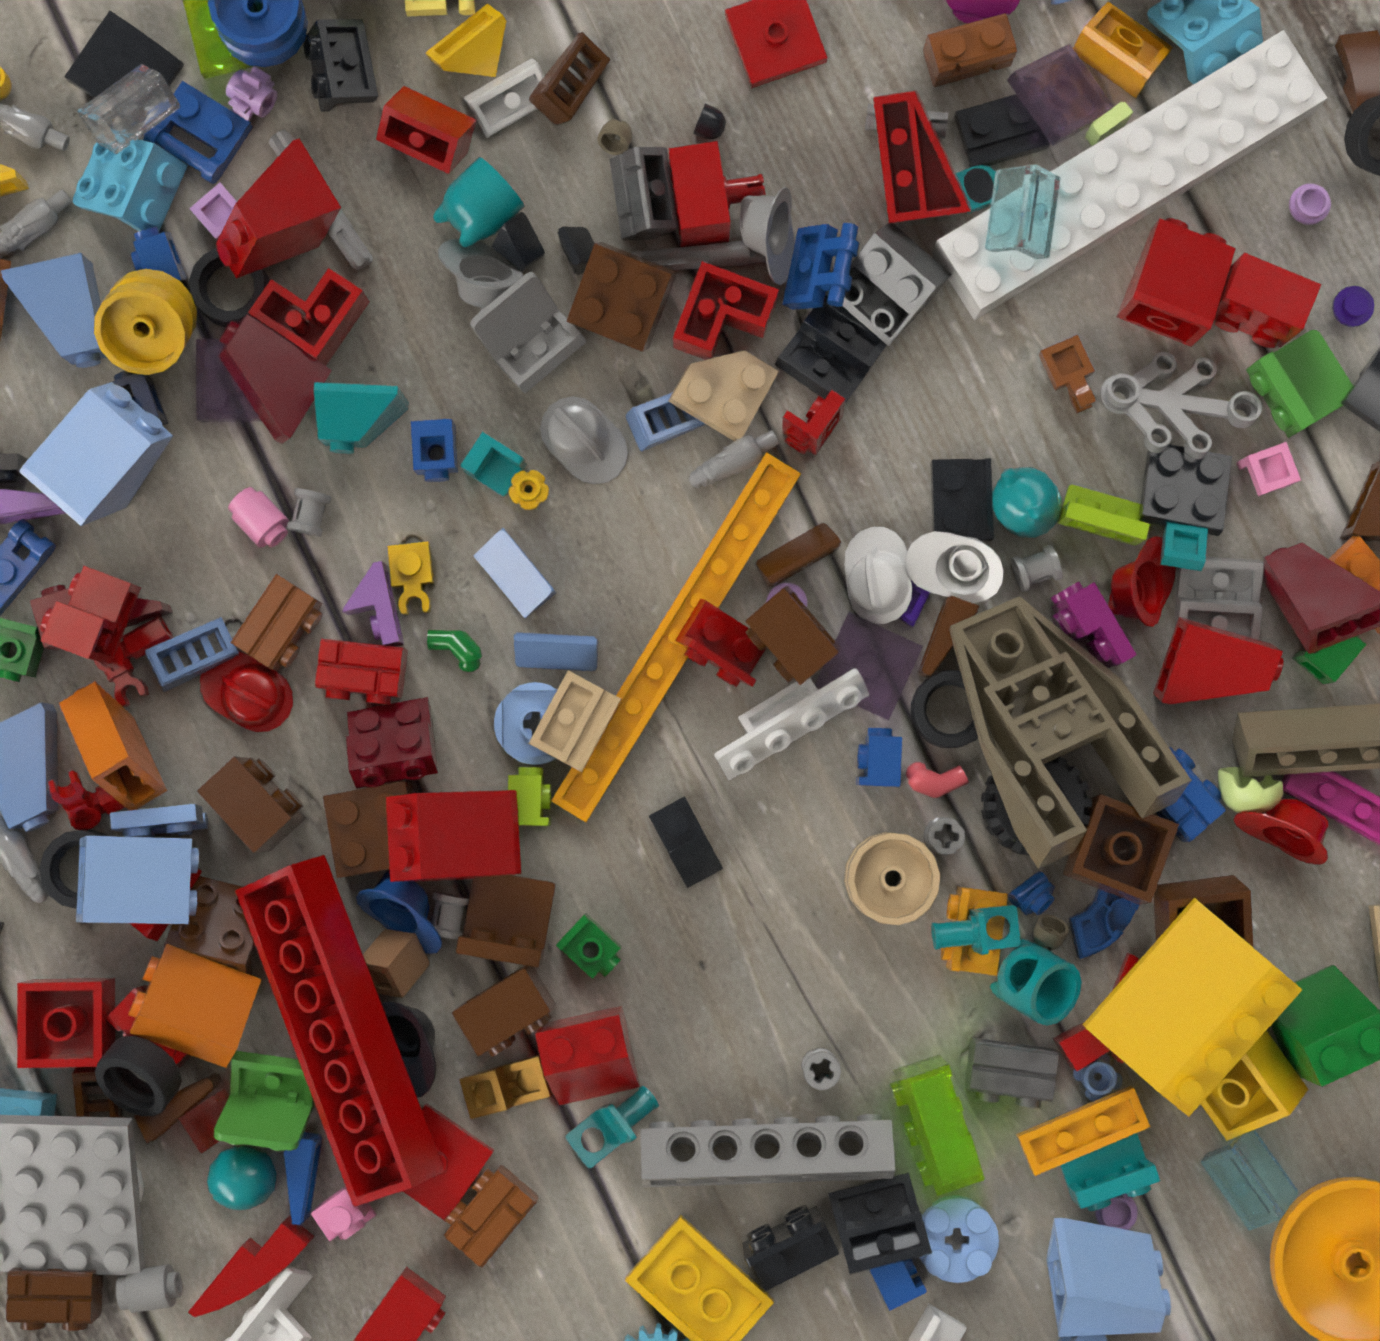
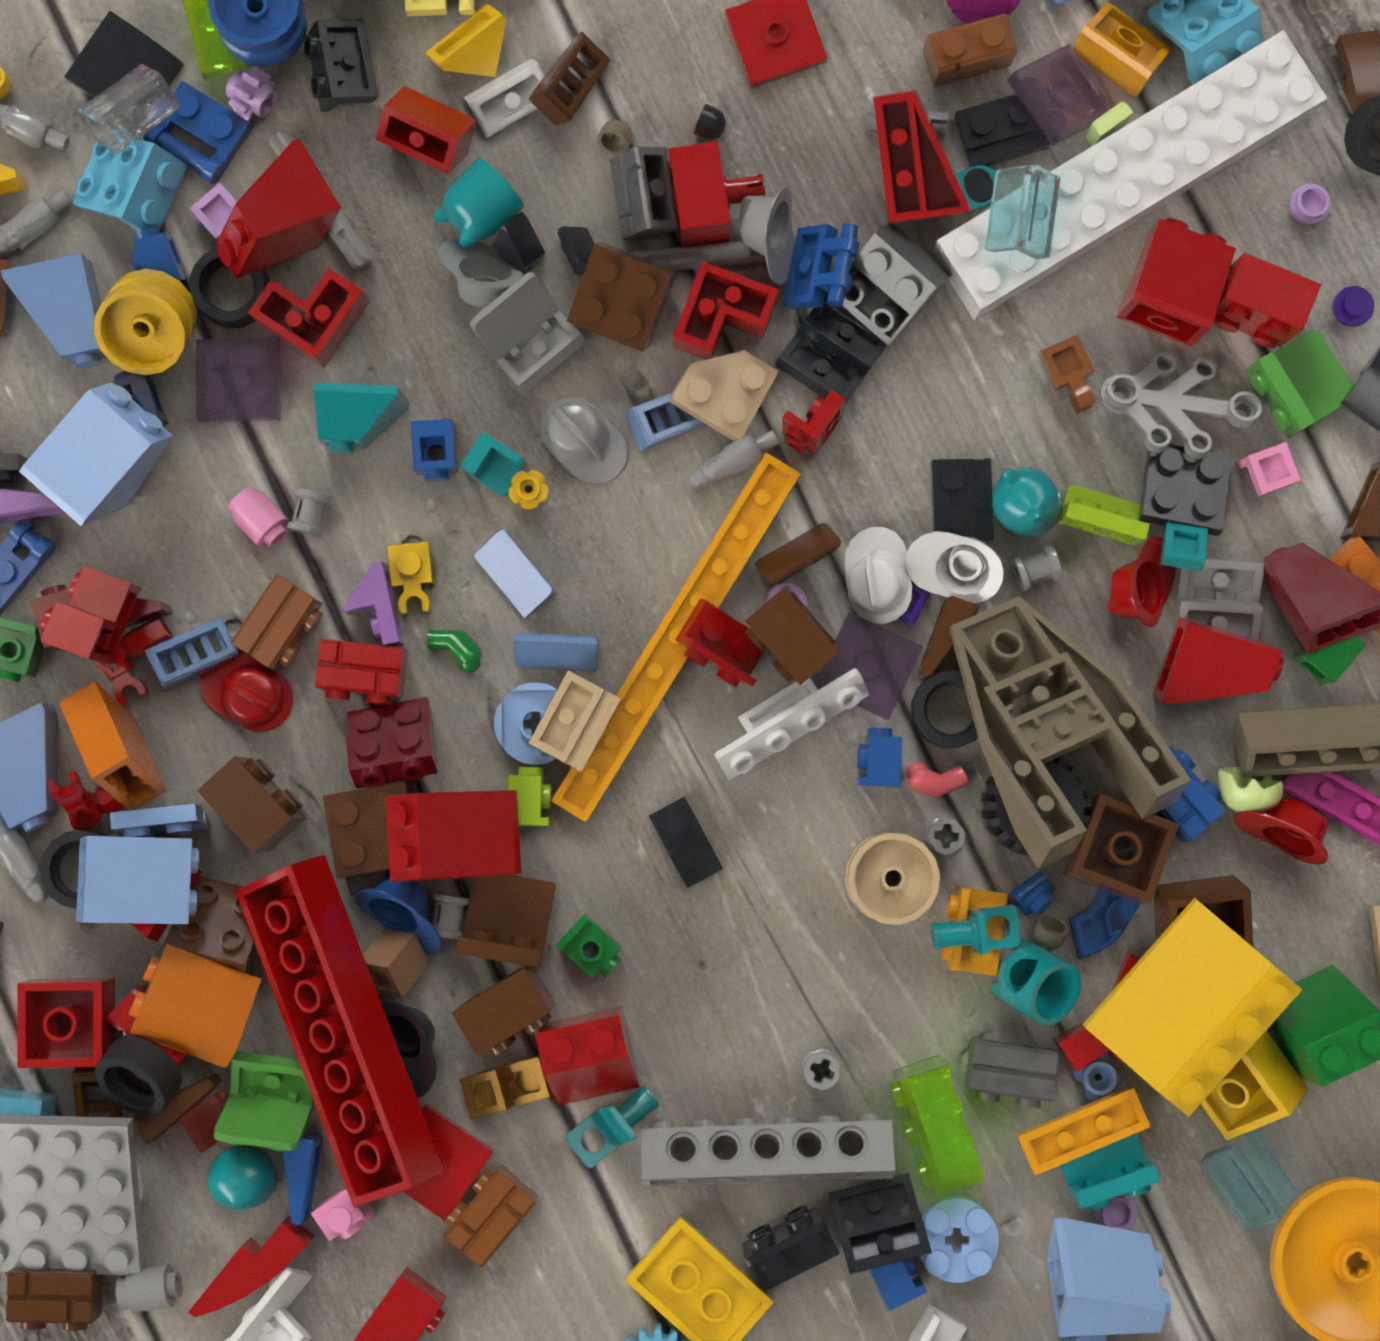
(271, 374): dark red slope -> none
(1084, 613): magenta plate -> none

